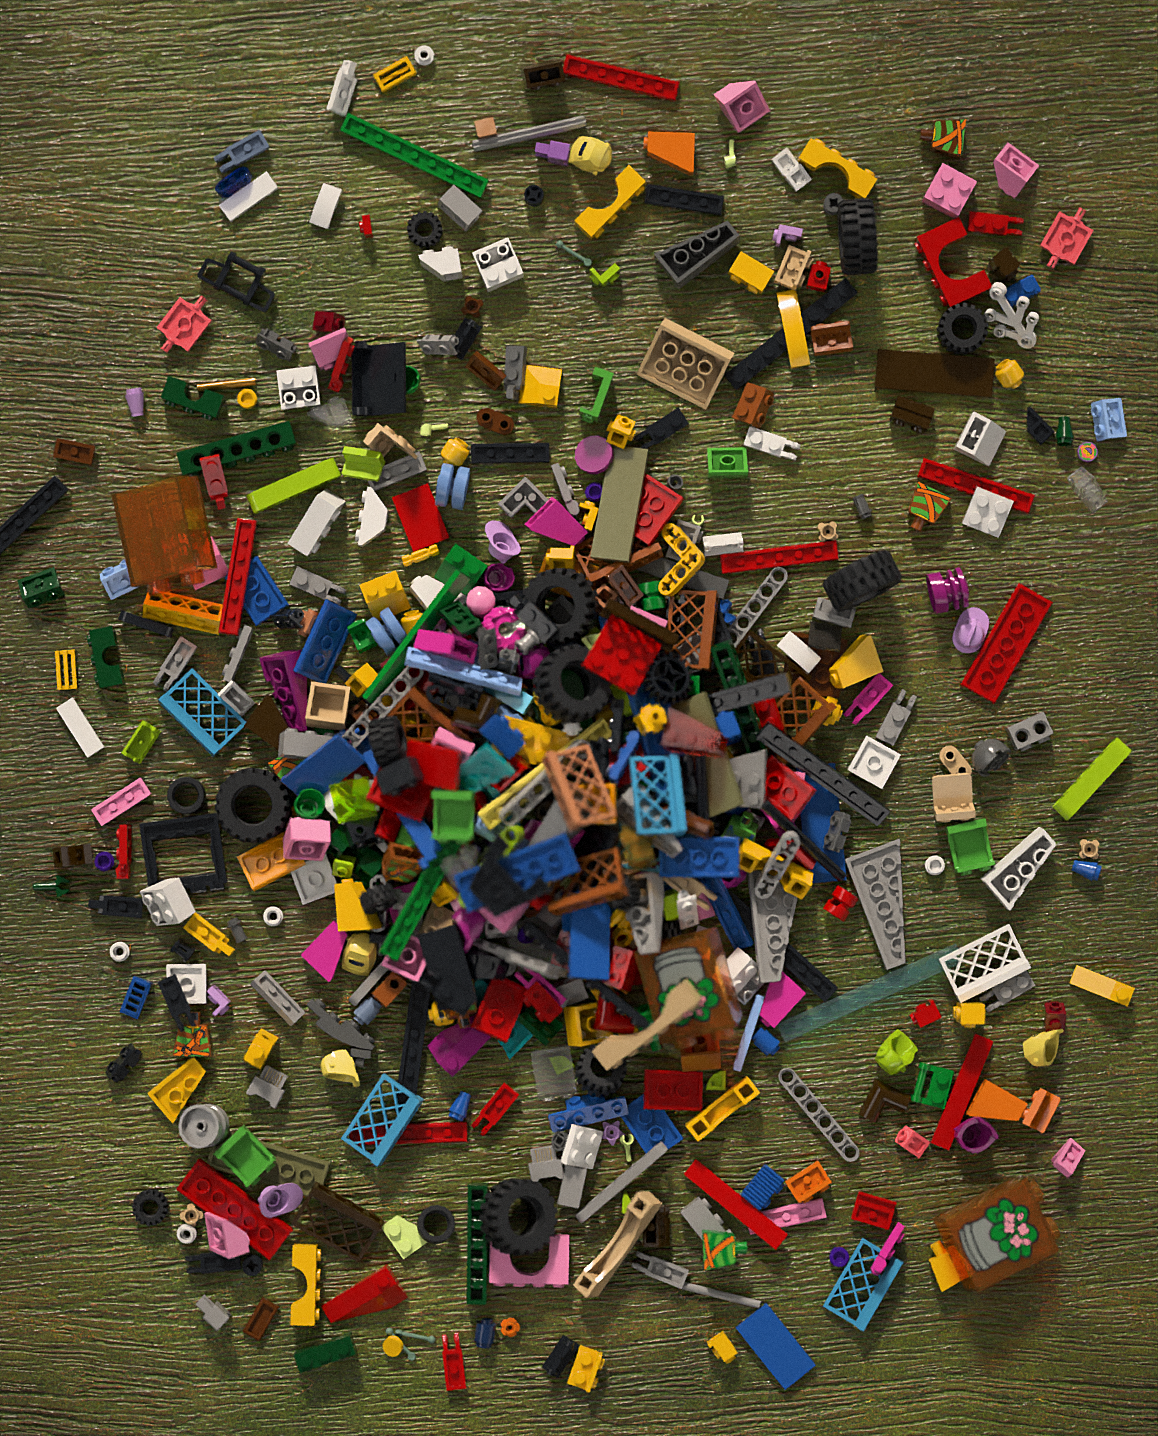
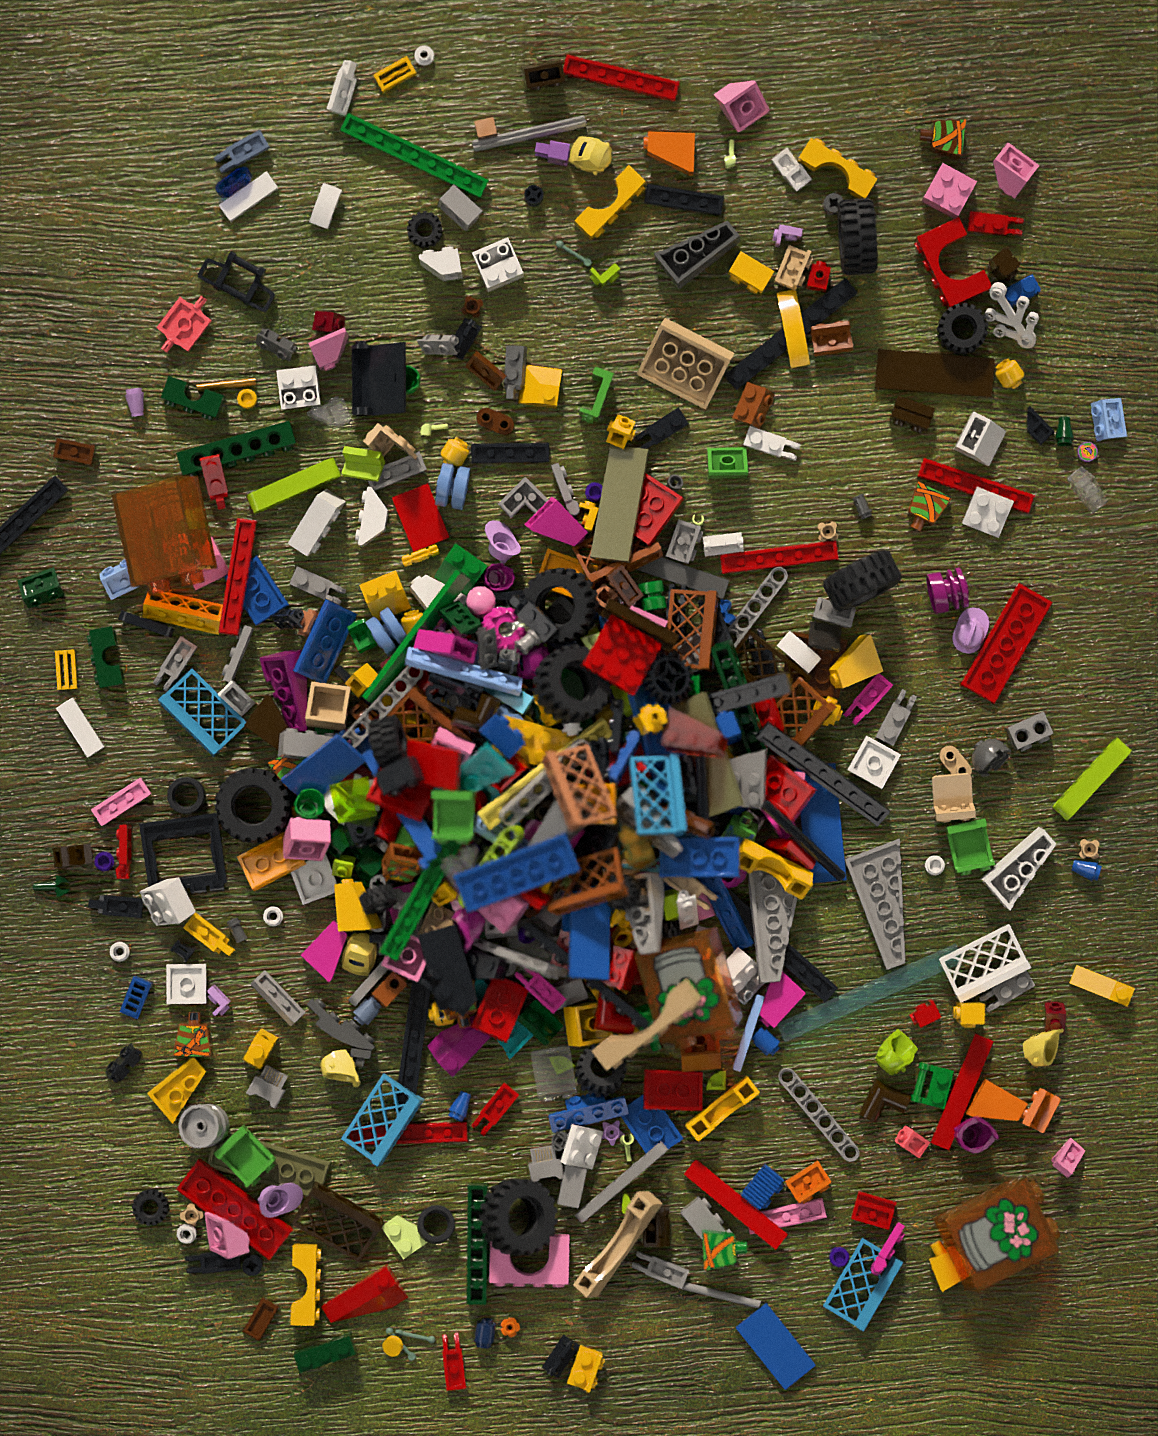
(141, 742): lime hinge -> none
(176, 1000): black hinge -> none
(215, 1312): light grey piece -> none
(341, 366): red hinge -> none
(366, 226): red plate -> none
(497, 888): black wing -> none
(541, 1001): red bracket -> none
(561, 558): yellow brick -> none
(594, 454): magenta tile -> none
(686, 557): yellow beam -> none
(722, 1347): yellow brick -> none
(773, 863): light grey beam -> none
(838, 822): dark grey hinge -> none
(840, 903): red wheel -> none
(1066, 238): coral plate -> none

